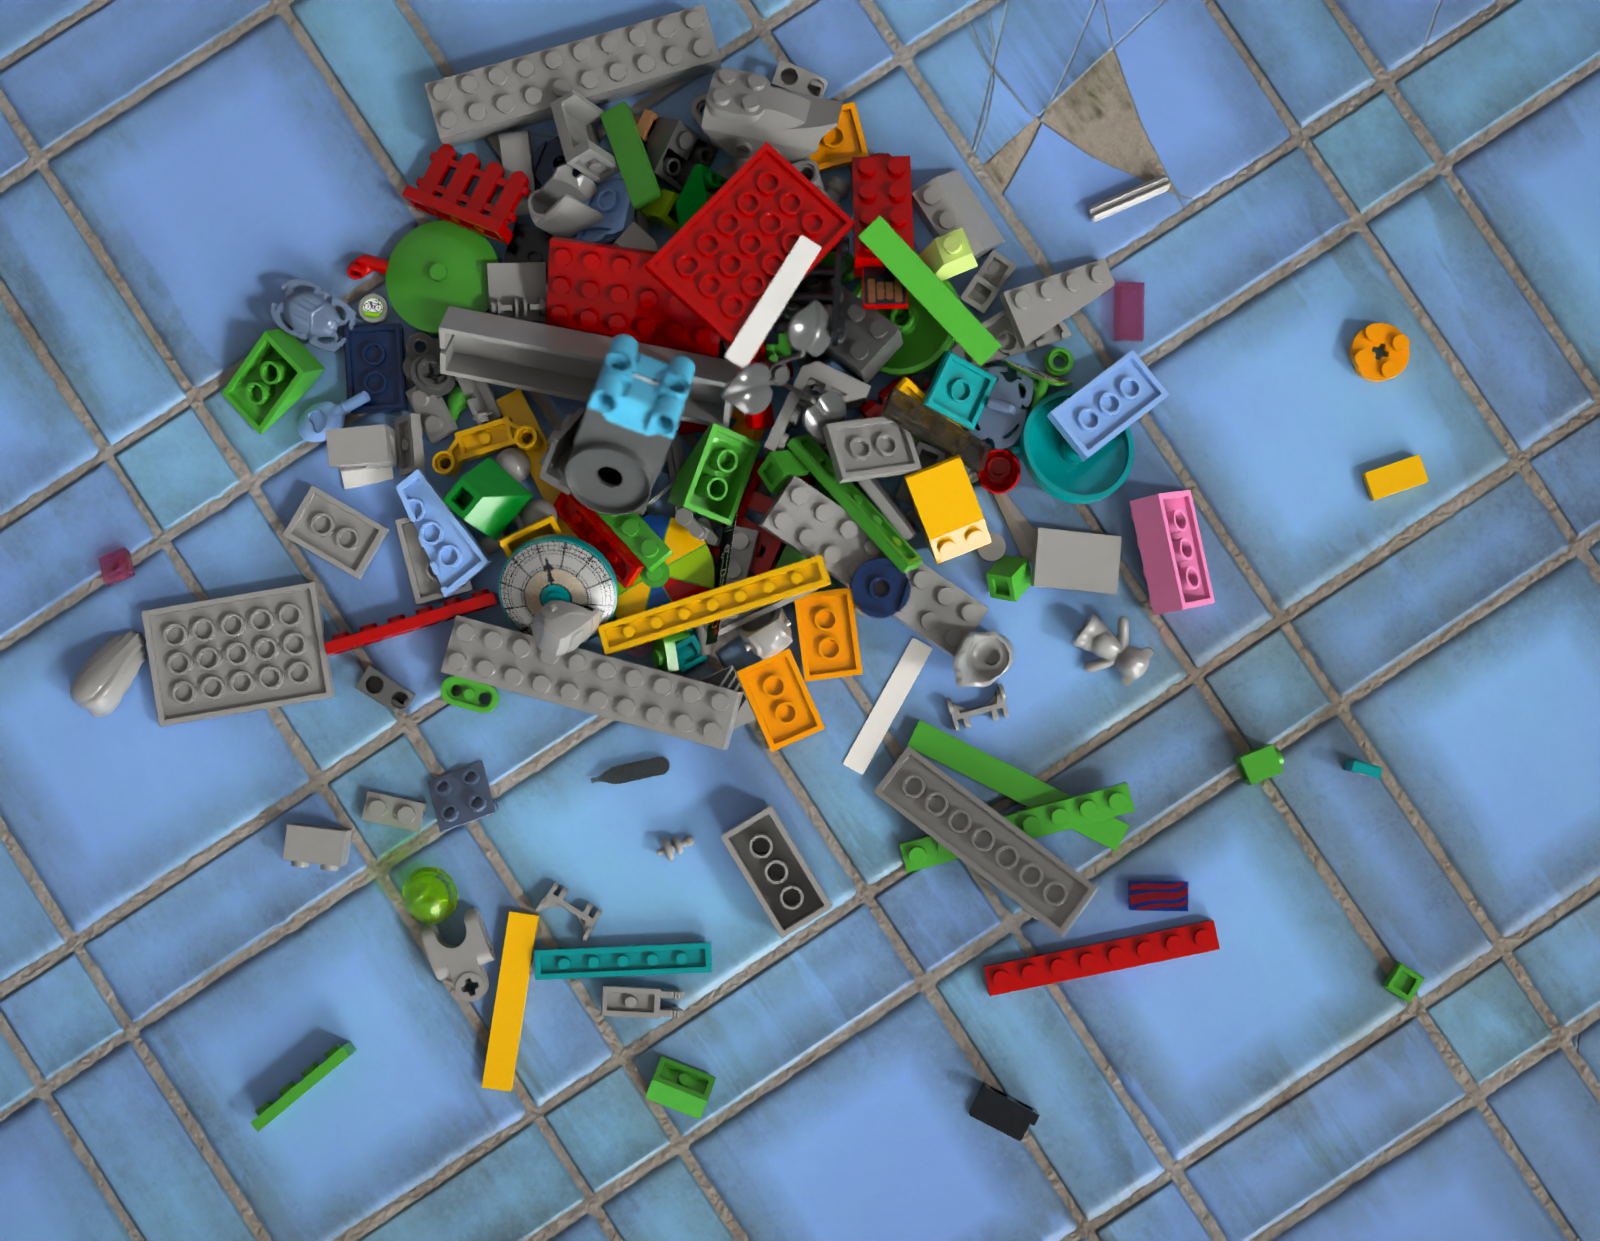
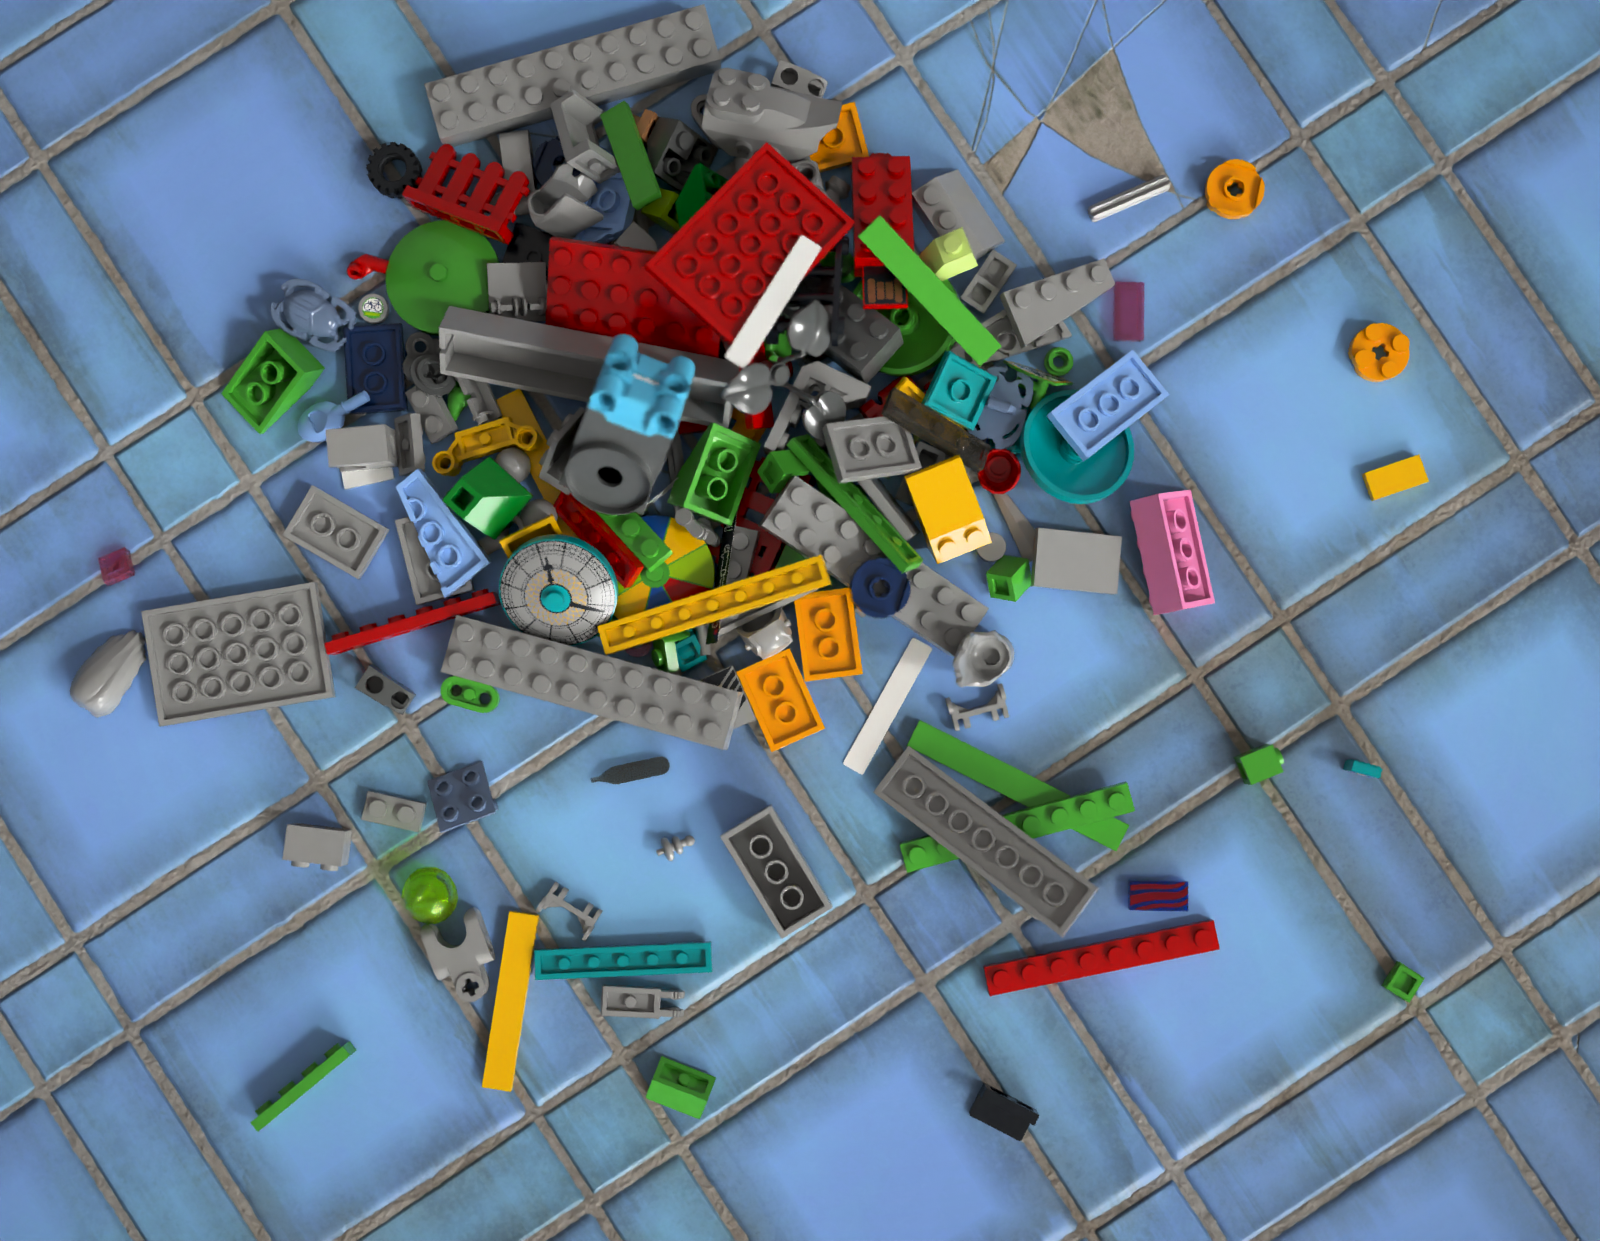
(383, 157): none -> black tyre
(563, 626): light grey helmet -> none
(1097, 638): light grey piece -> none
(1247, 180): none -> light orange plate

